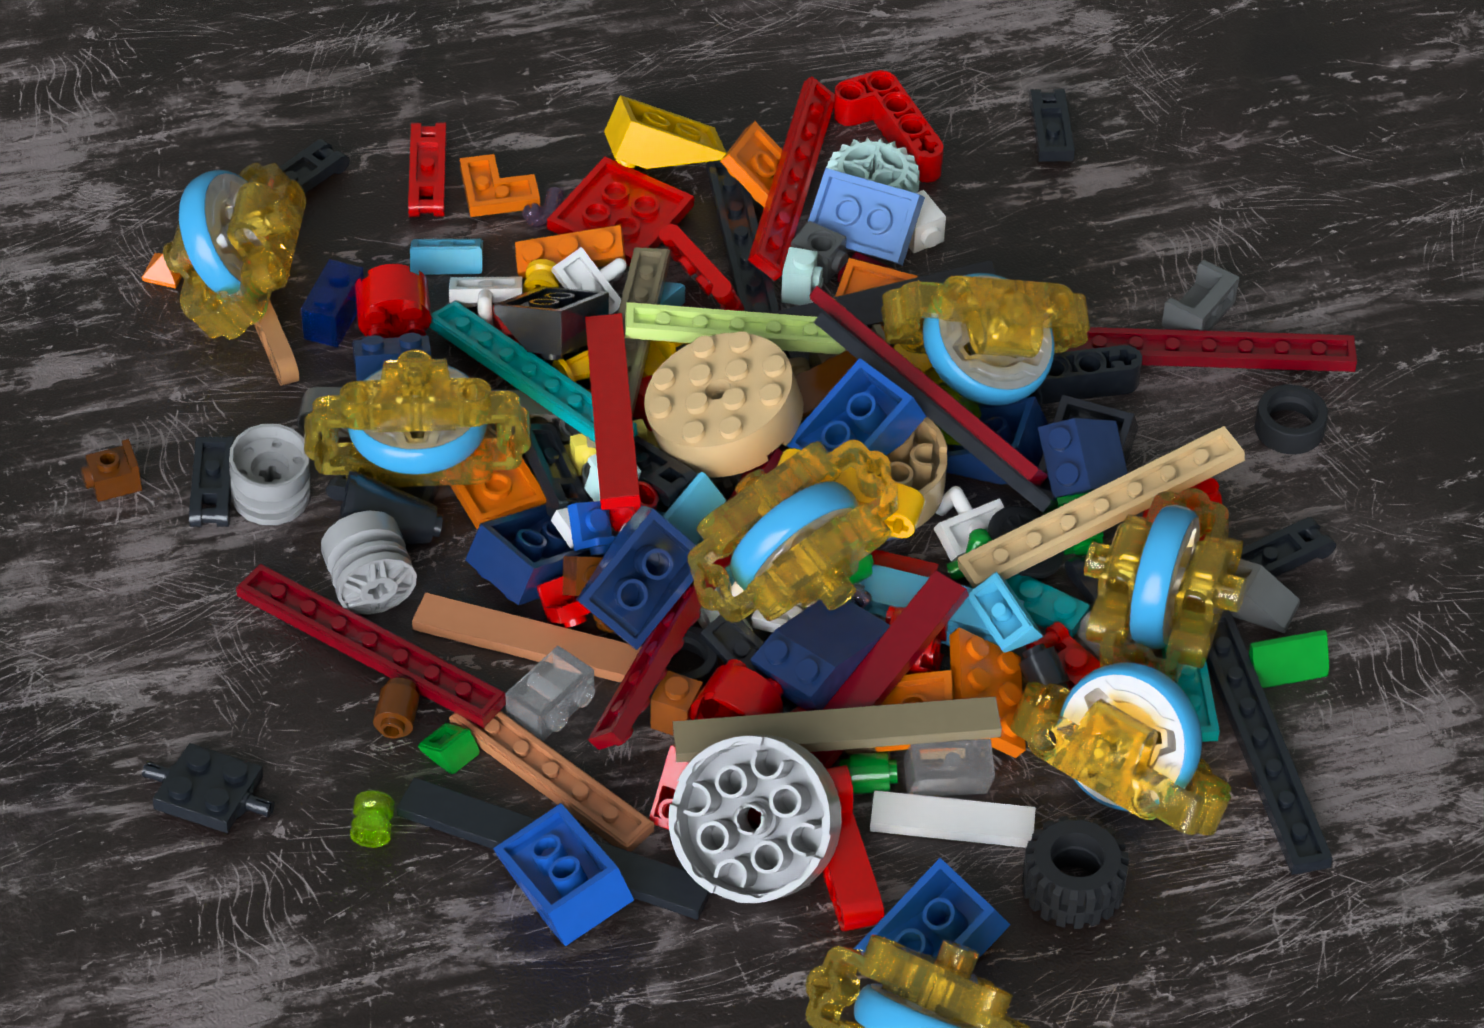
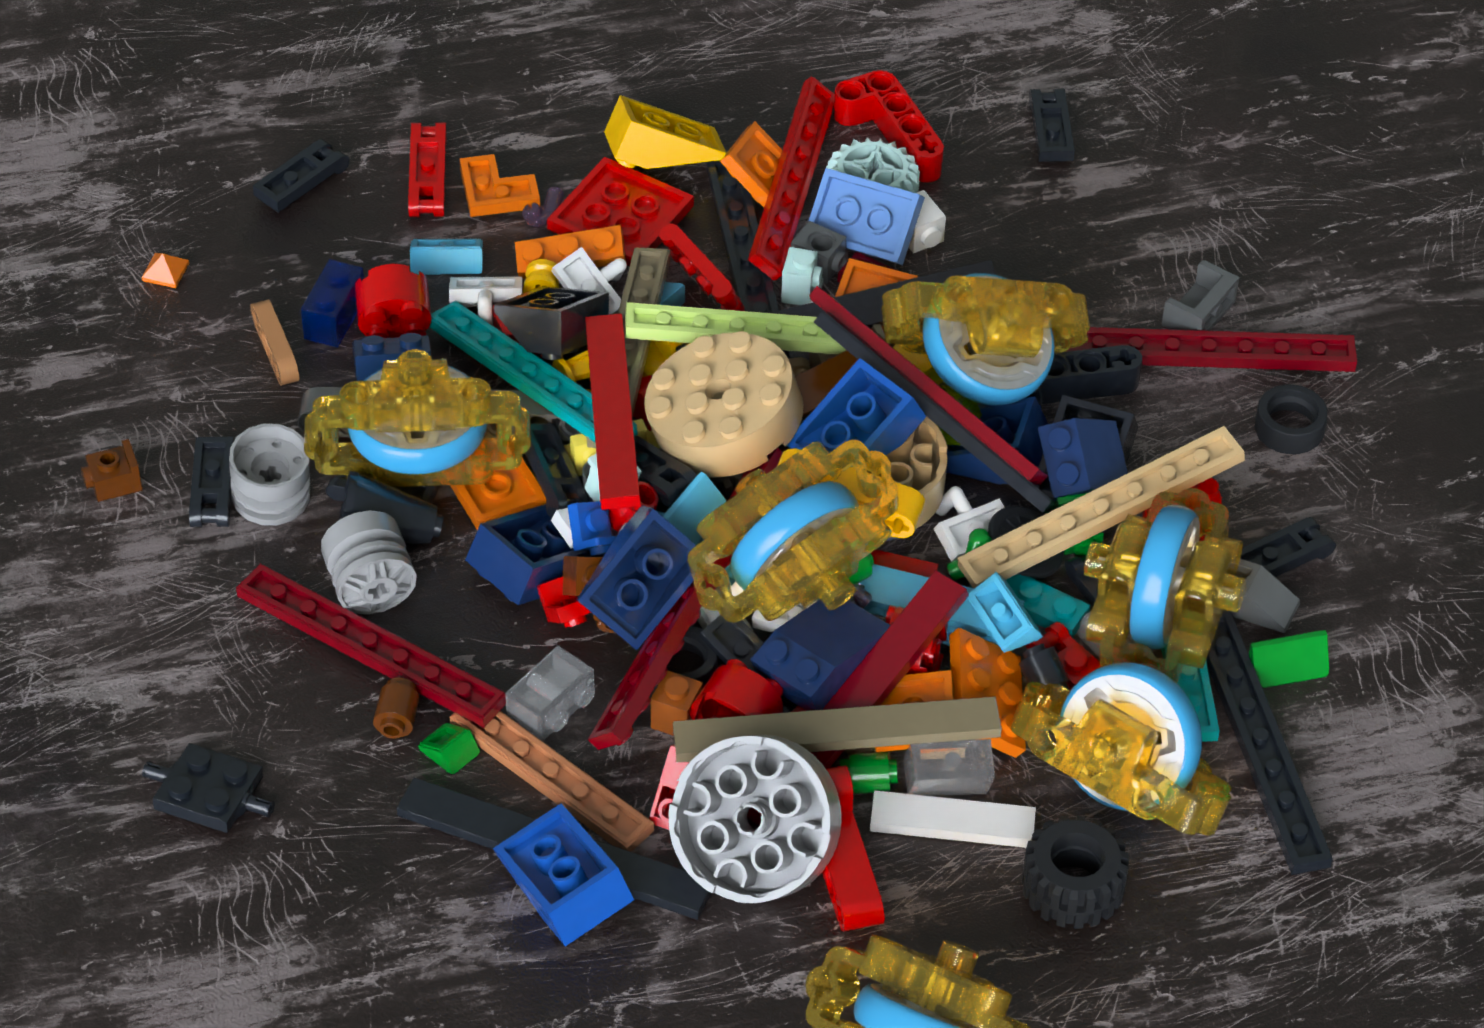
(235, 245): clear yellow piece -> none
(372, 818): clear neon green wheel -> none
(520, 635): nougat tile -> none
(938, 910): blue slope -> none

